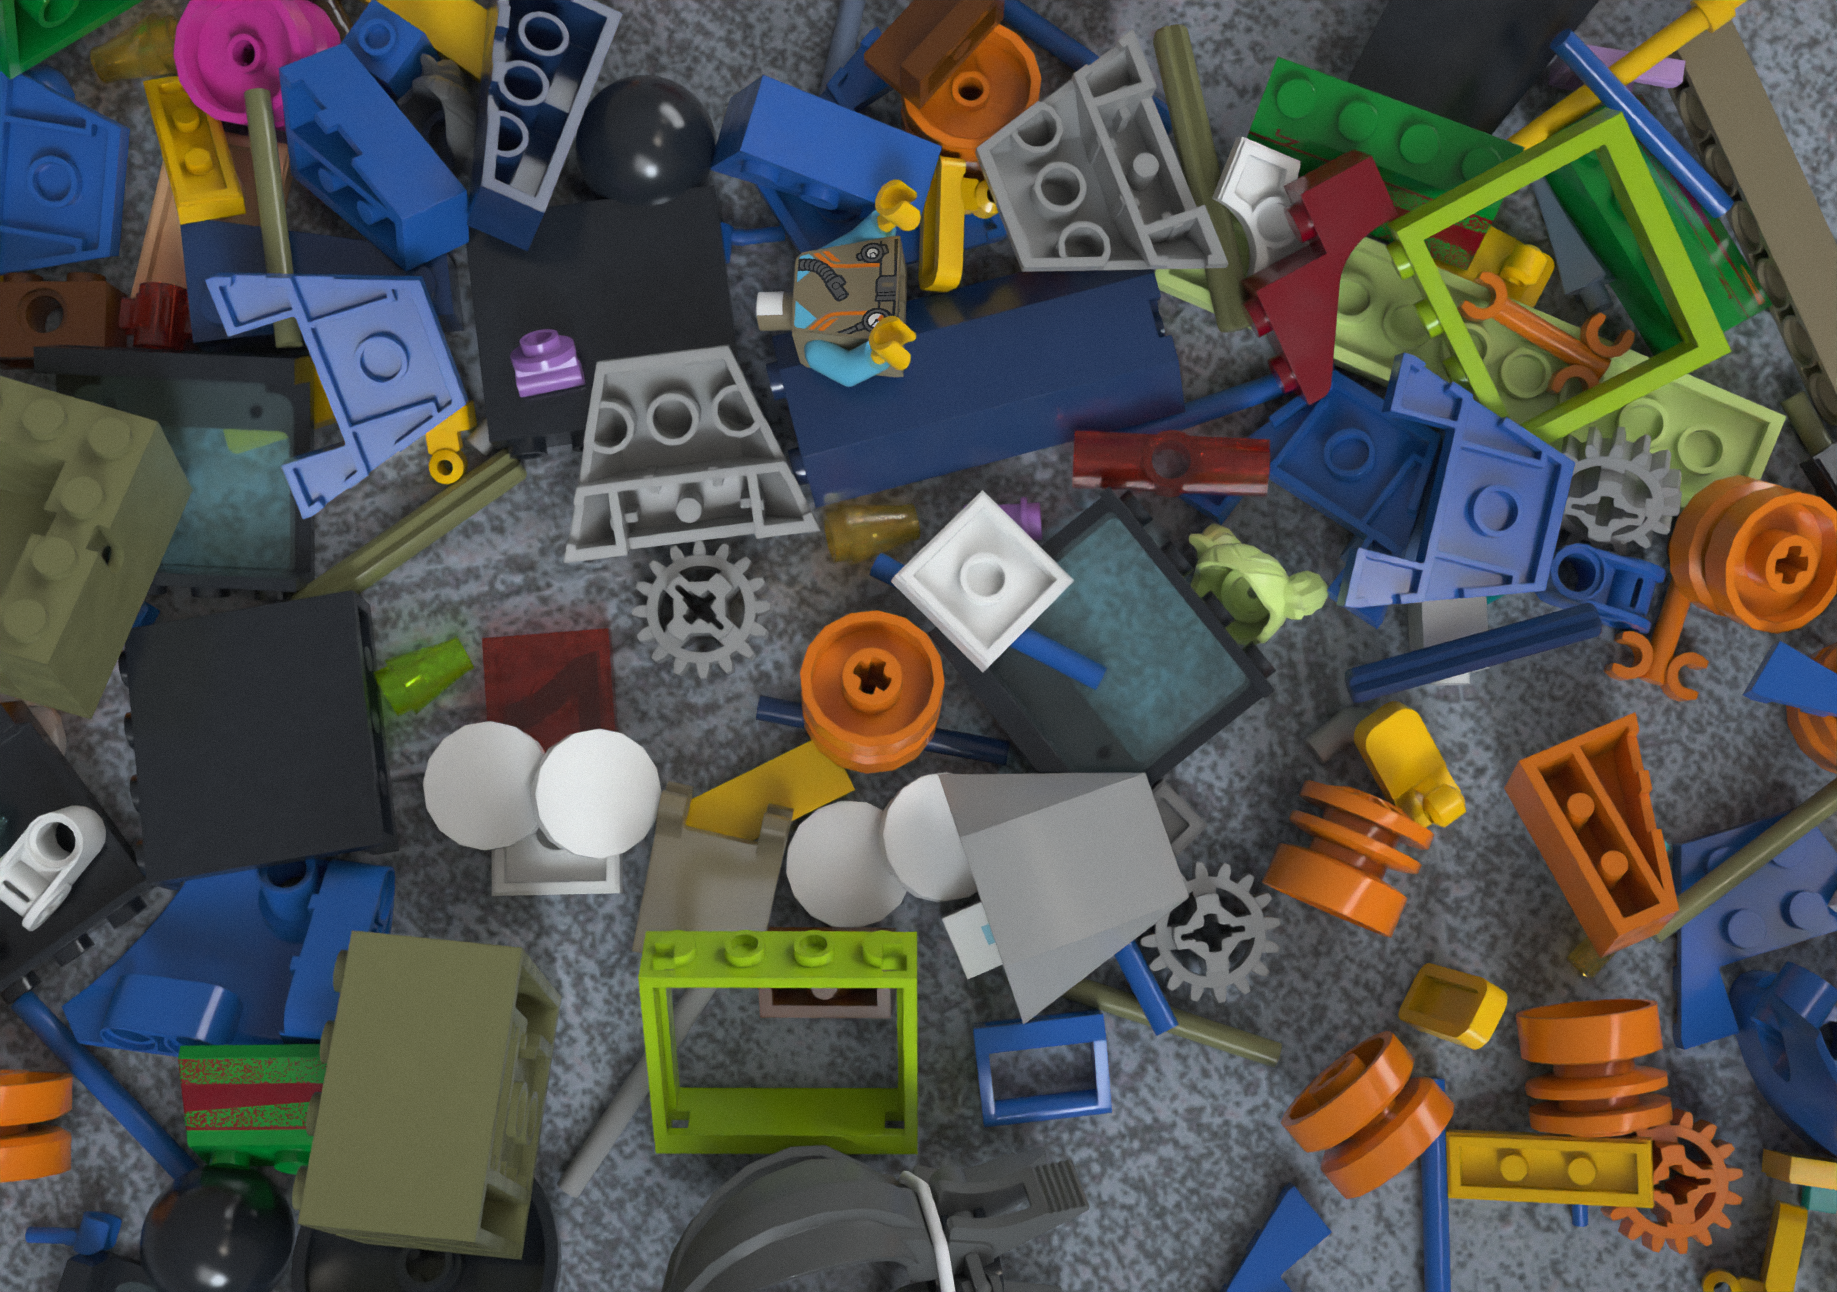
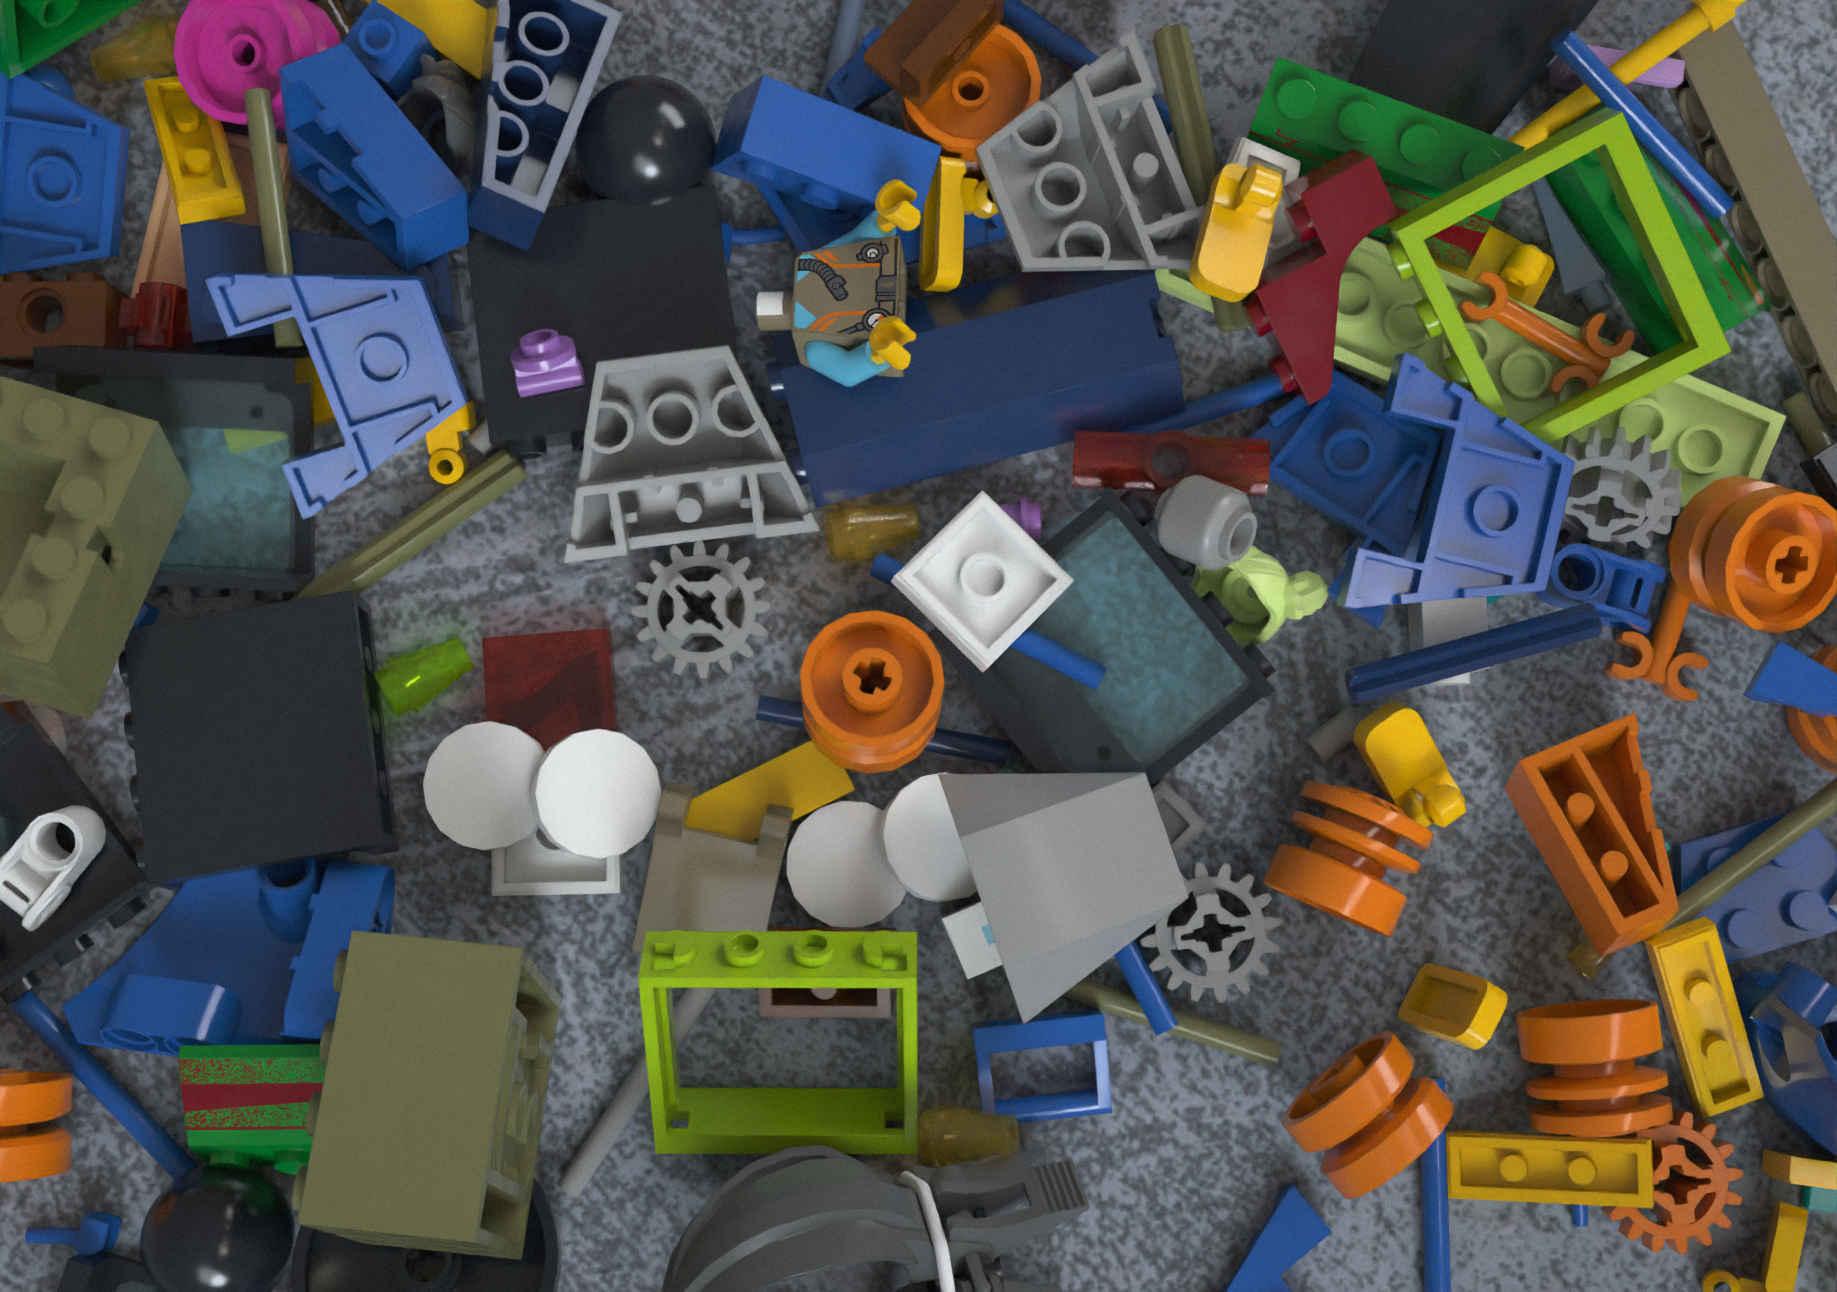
(965, 1135): none -> clear yellow cone
(1205, 522): none -> light grey head
(1235, 231): none -> yellow piece
(1704, 1017): none -> yellow tile

